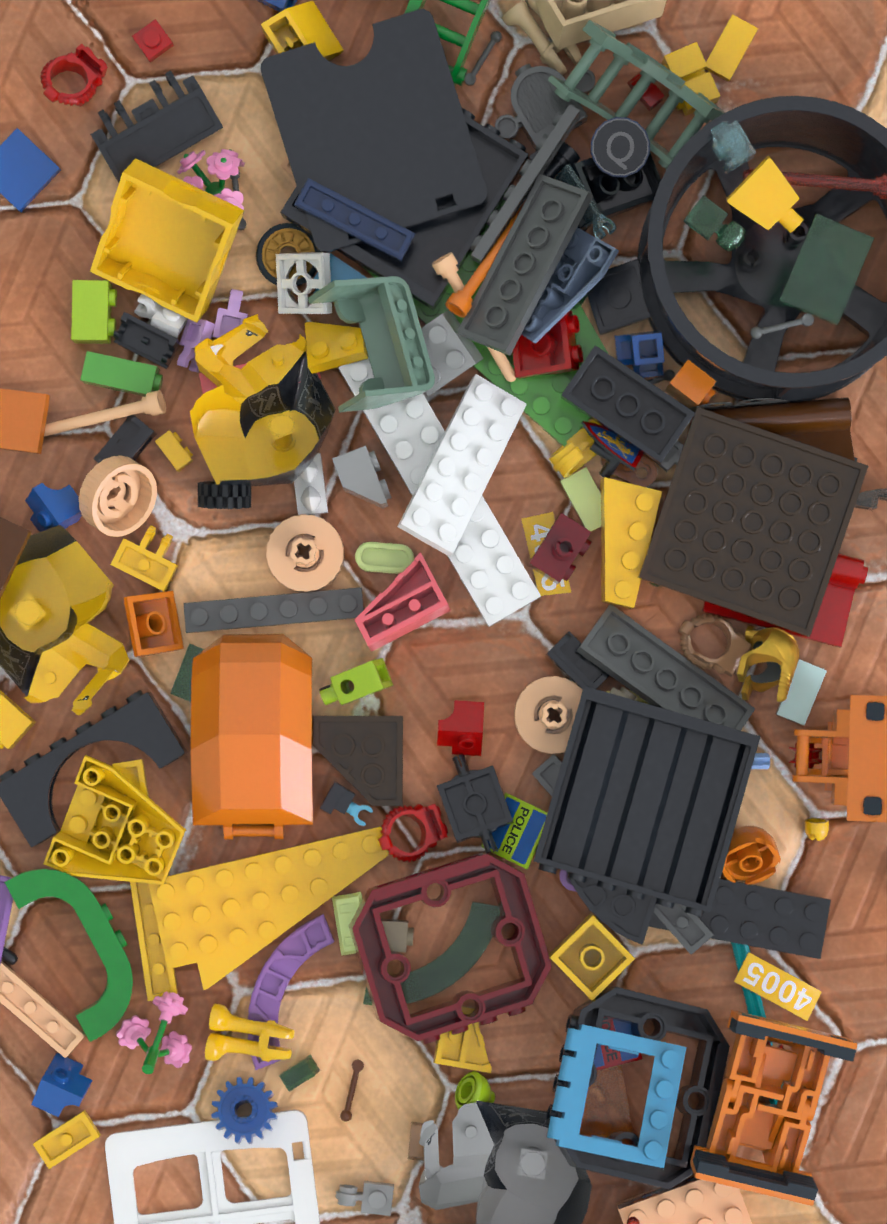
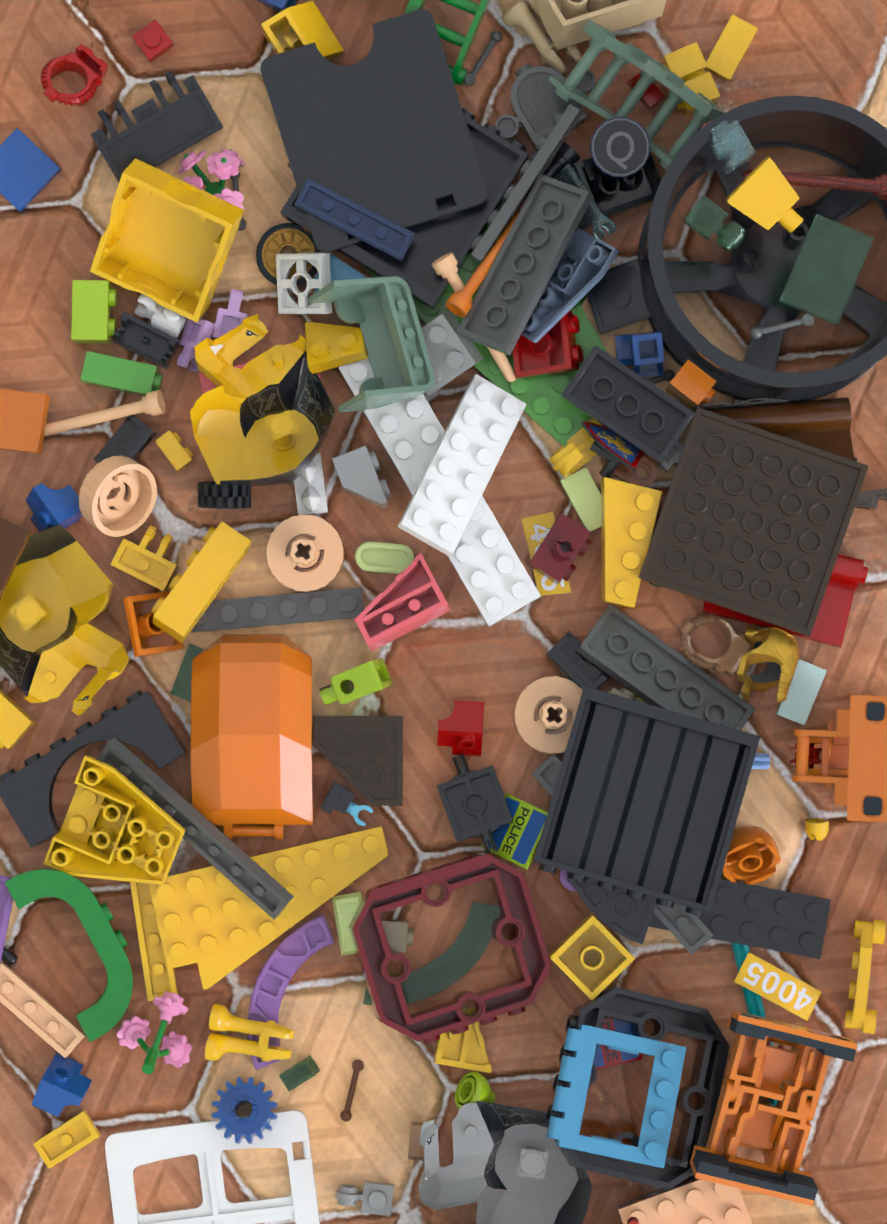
(200, 832): none -> dark grey plate
(201, 581): none -> yellow brick
(430, 825): red piece -> none
(859, 1016): none -> yellow plate

